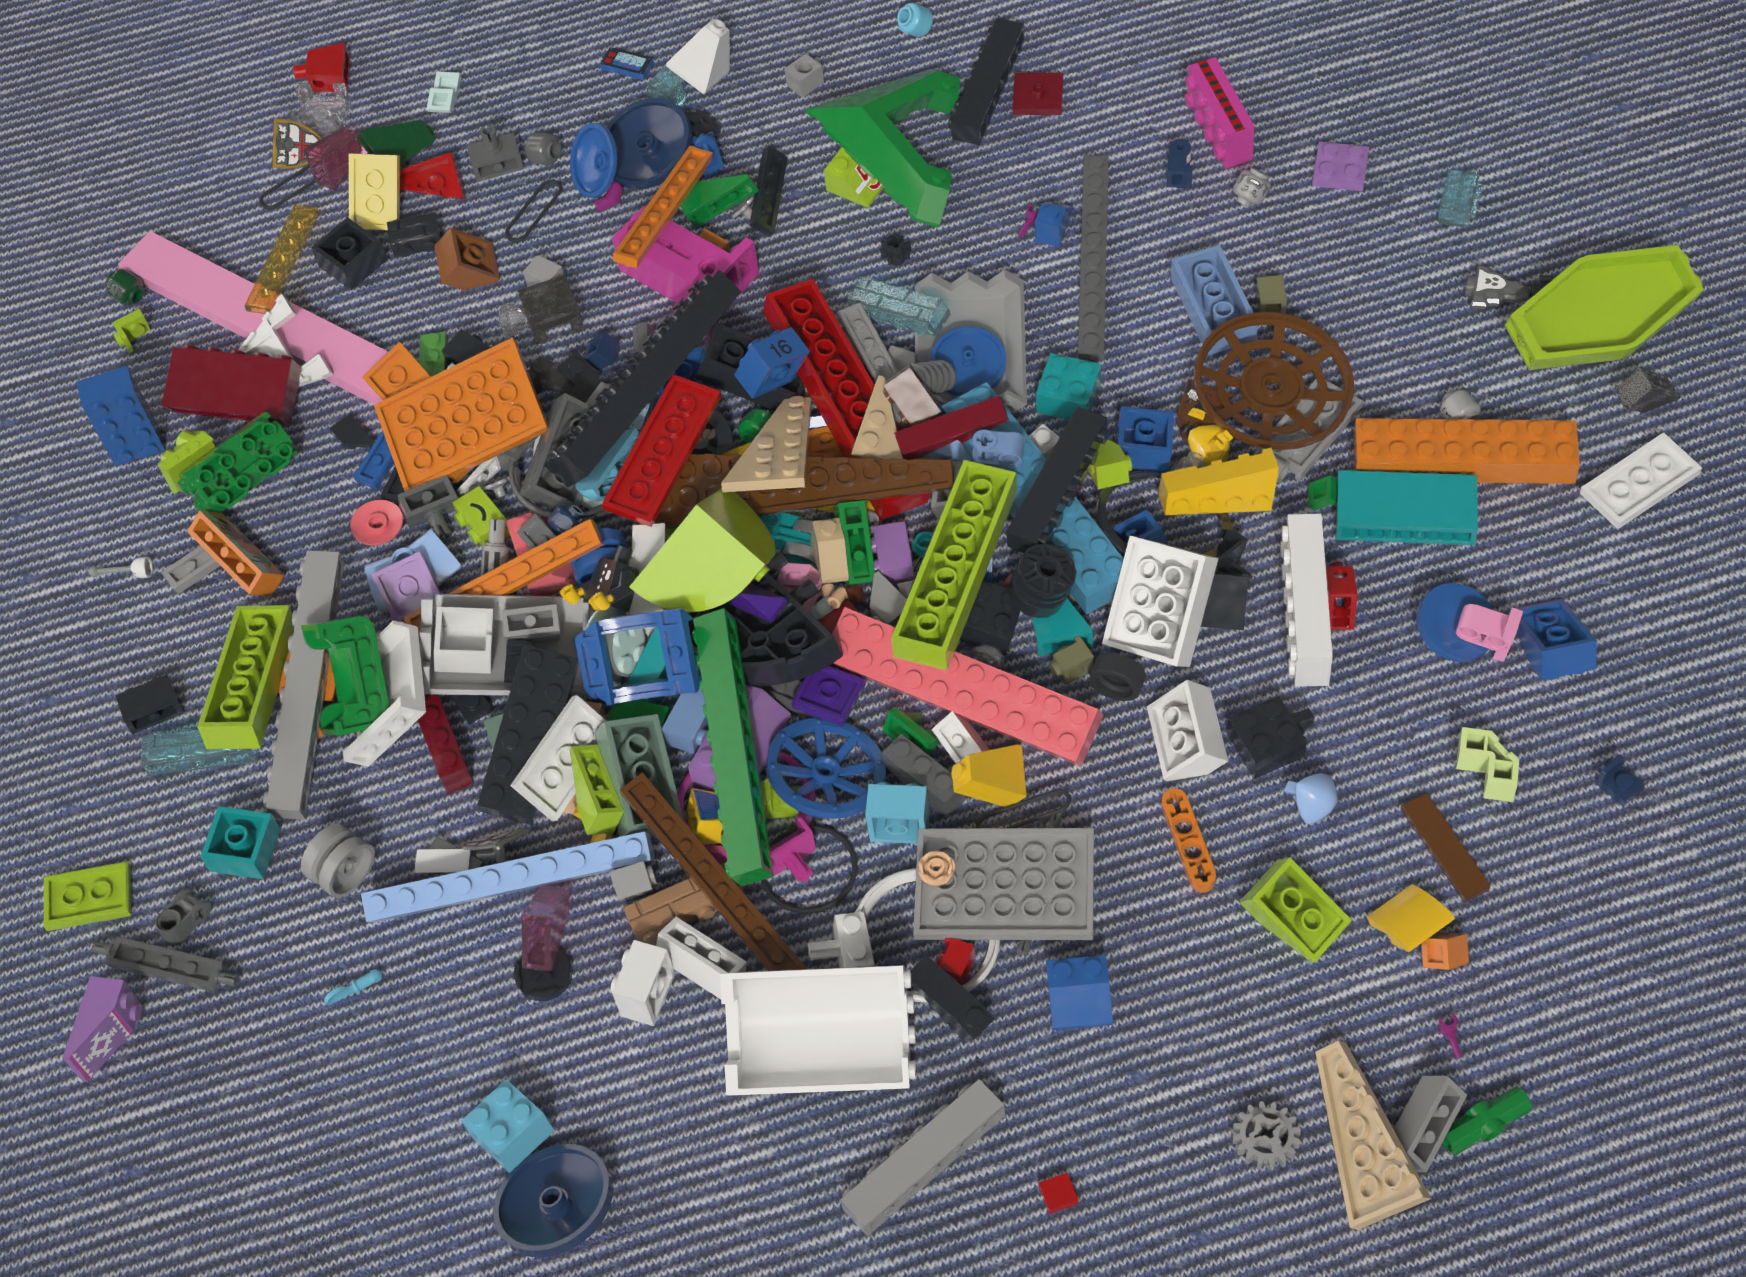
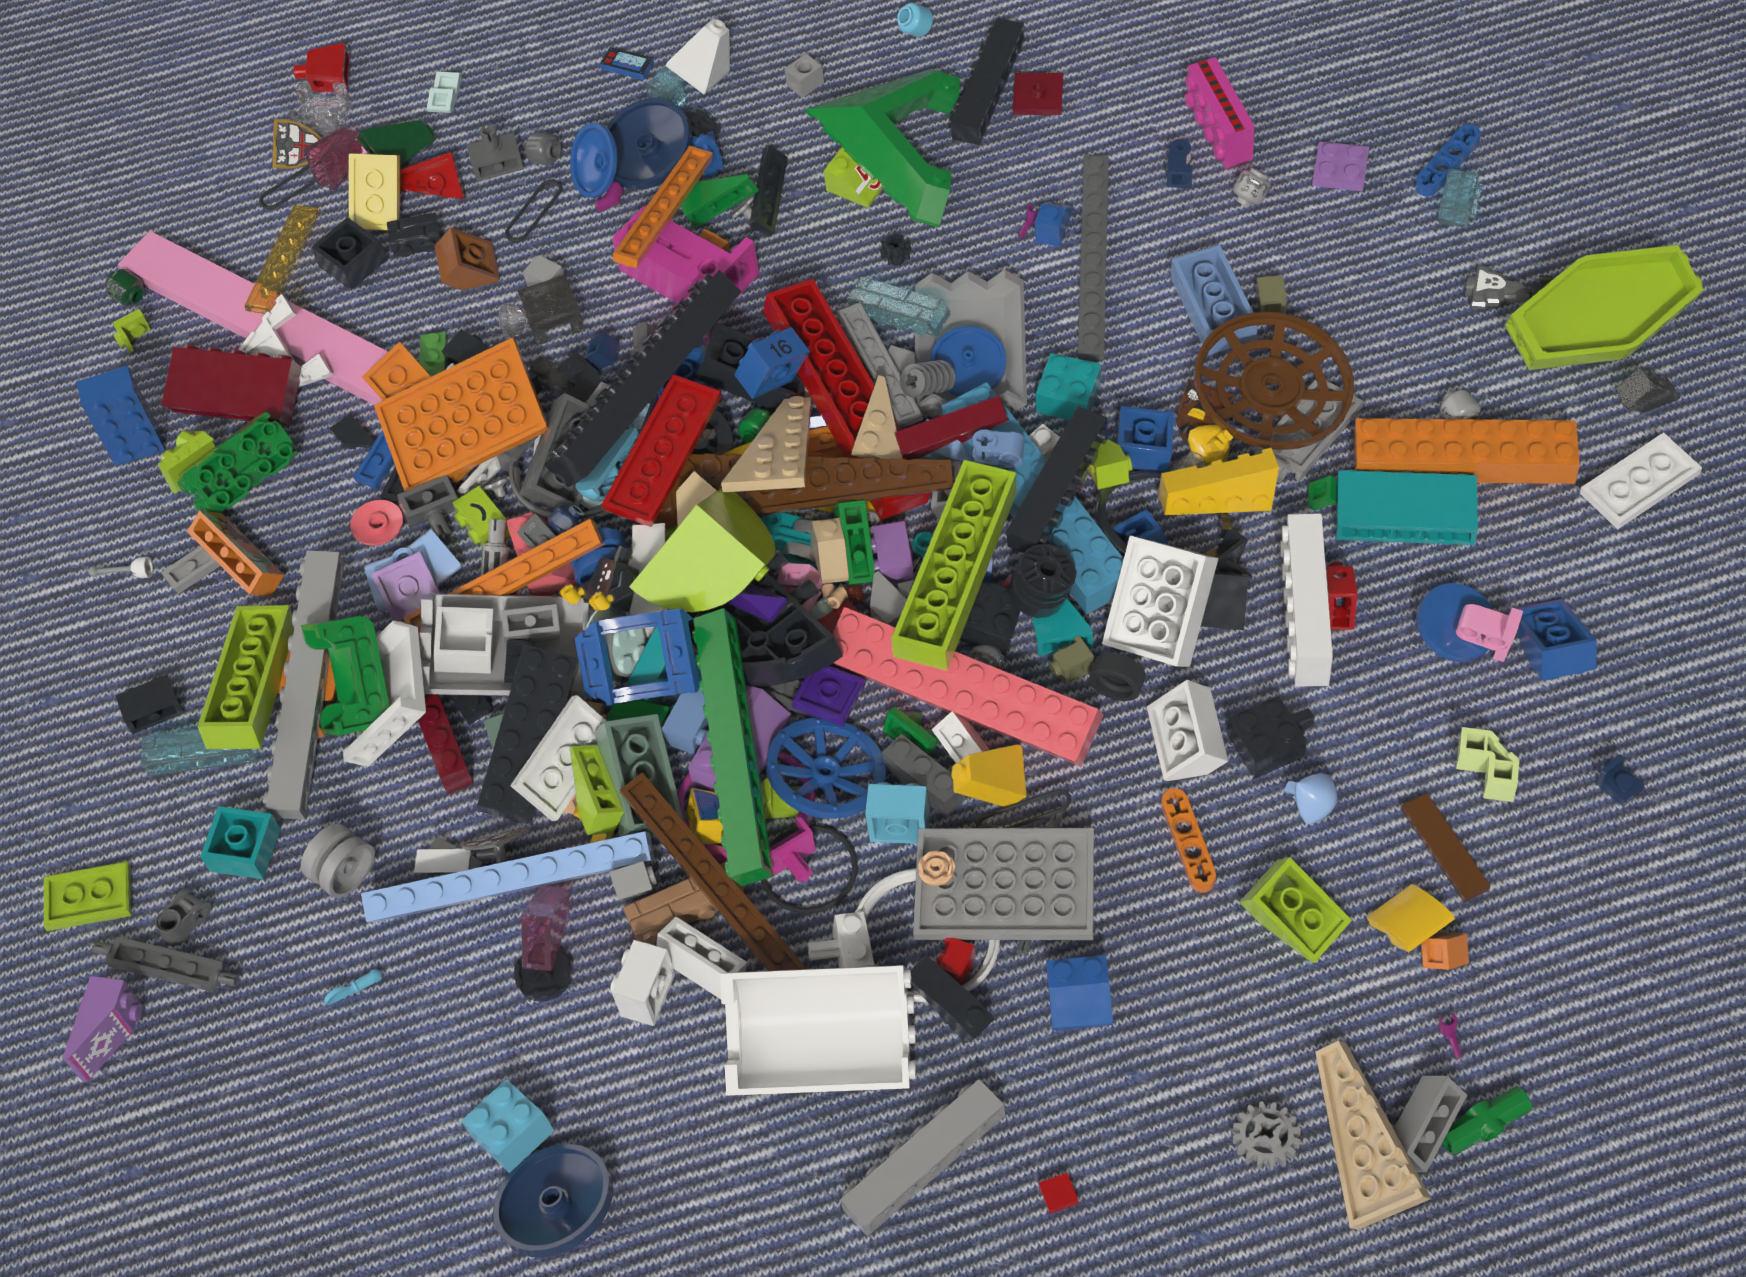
(690, 494): none -> tan slope
(911, 396): brick -> none
(1444, 158): none -> blue beam

